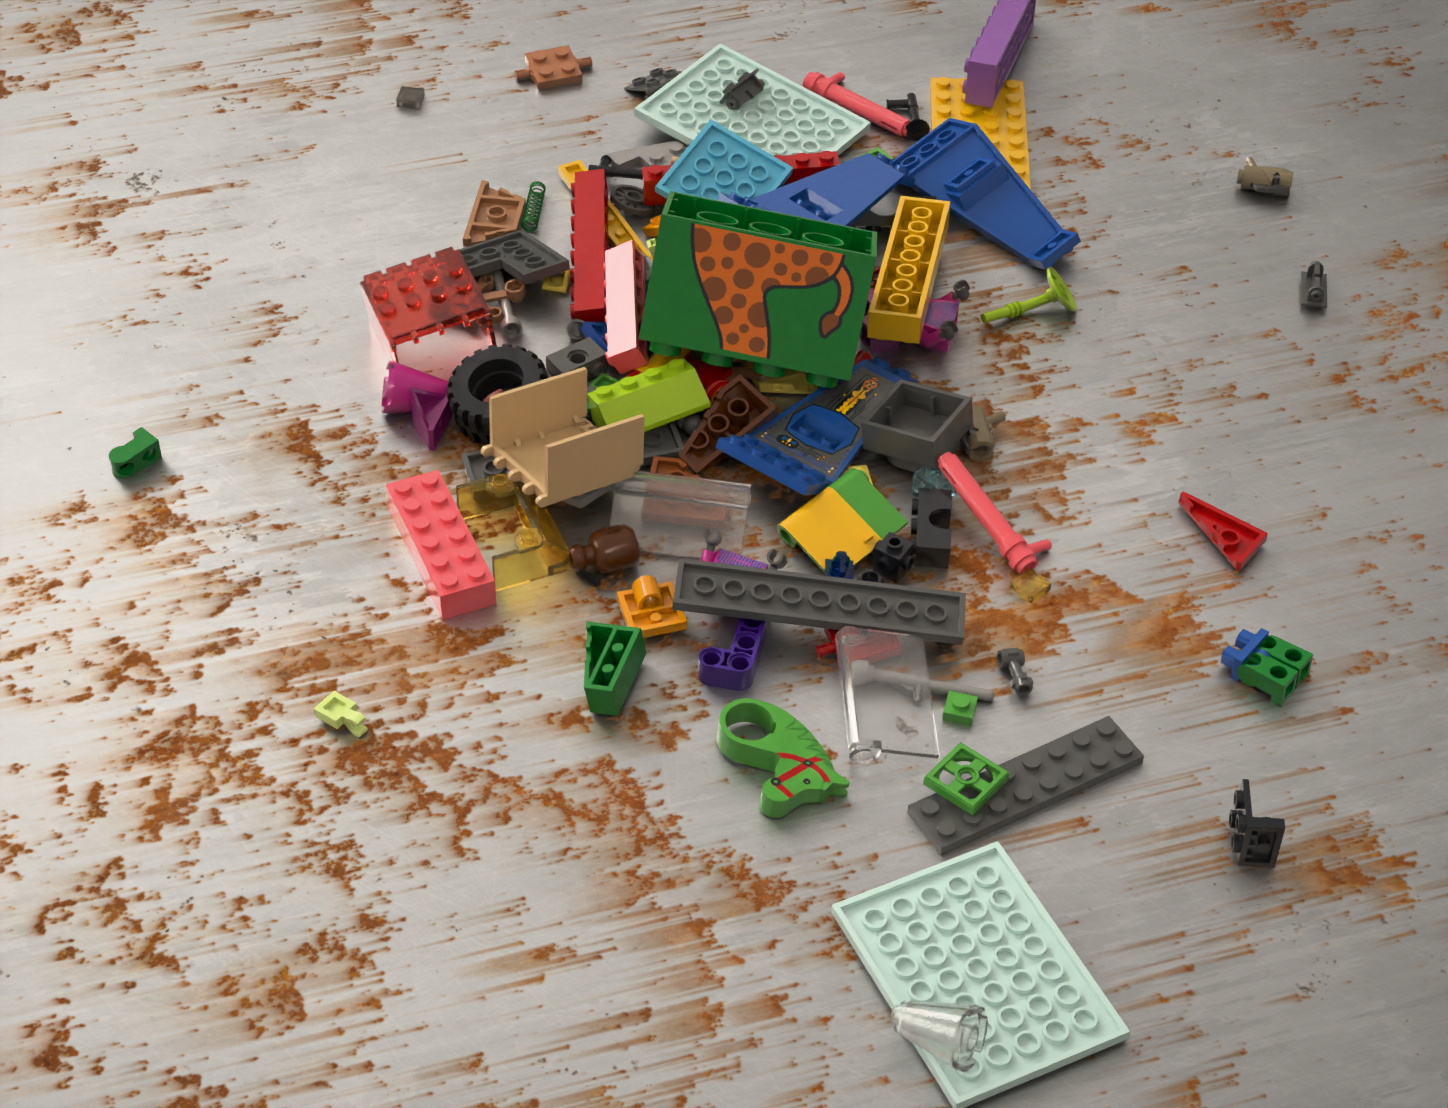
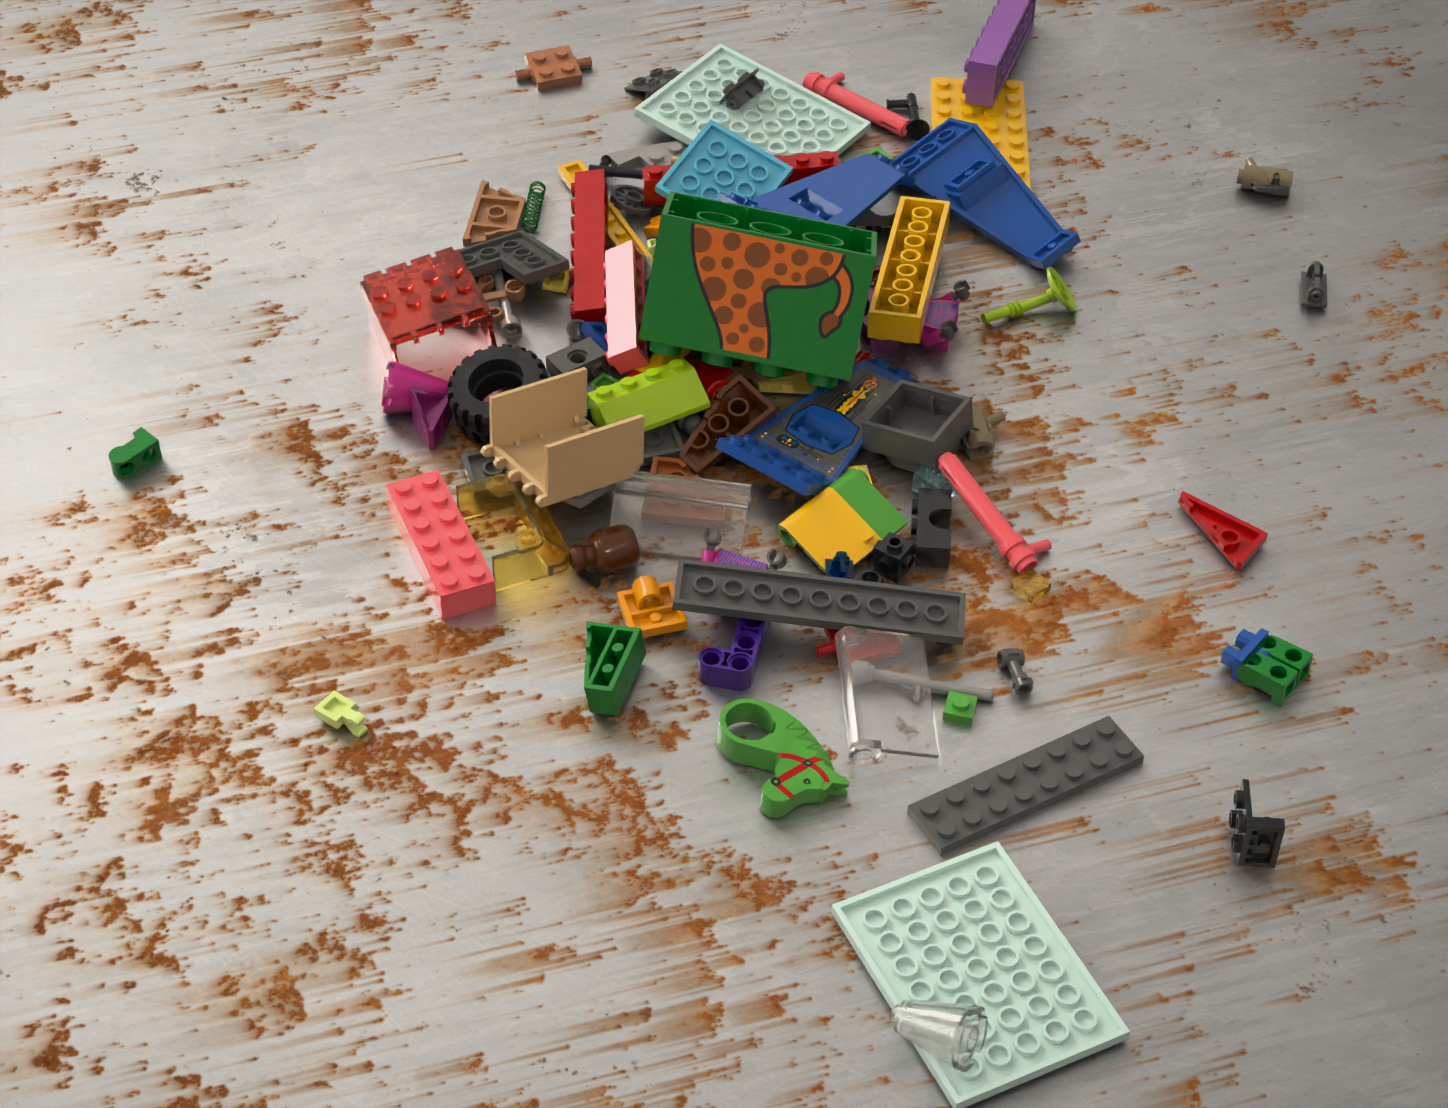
(410, 97): clear smoke tile -> none
(952, 791): bright green piece -> none

